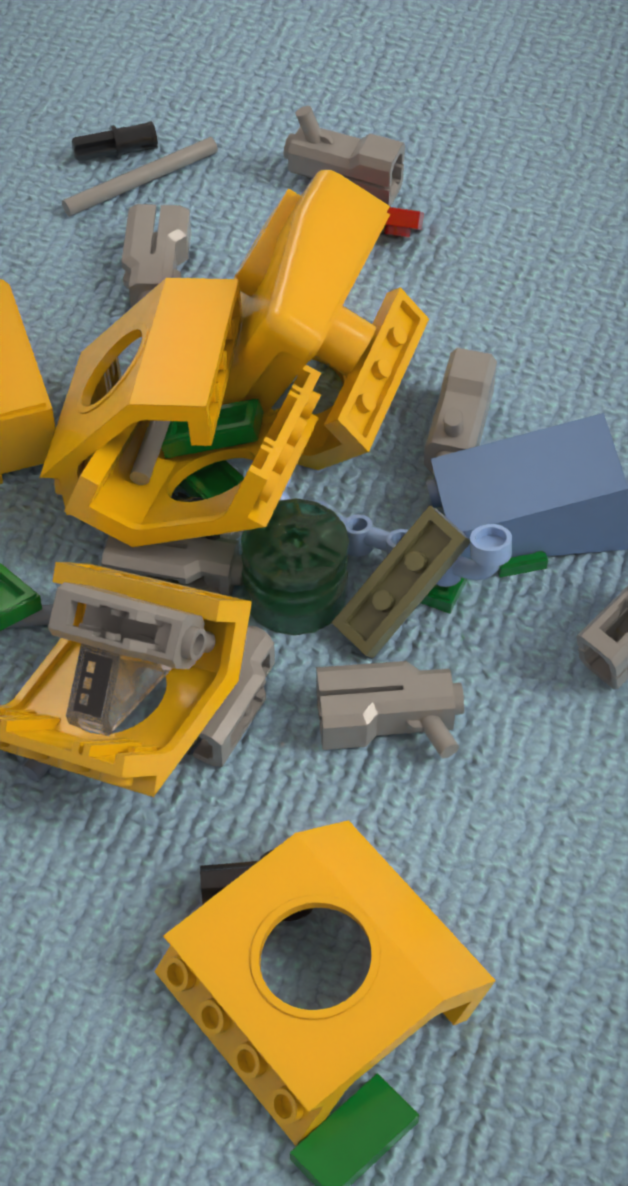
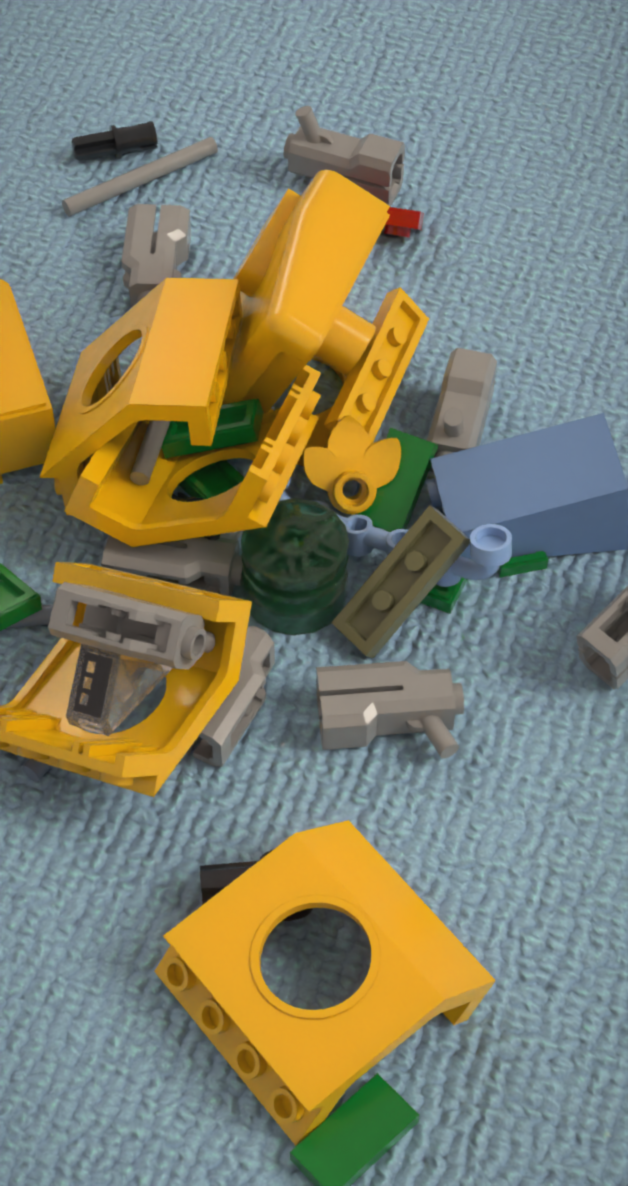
(350, 458): none -> yellow plate
(398, 498): none -> green tile

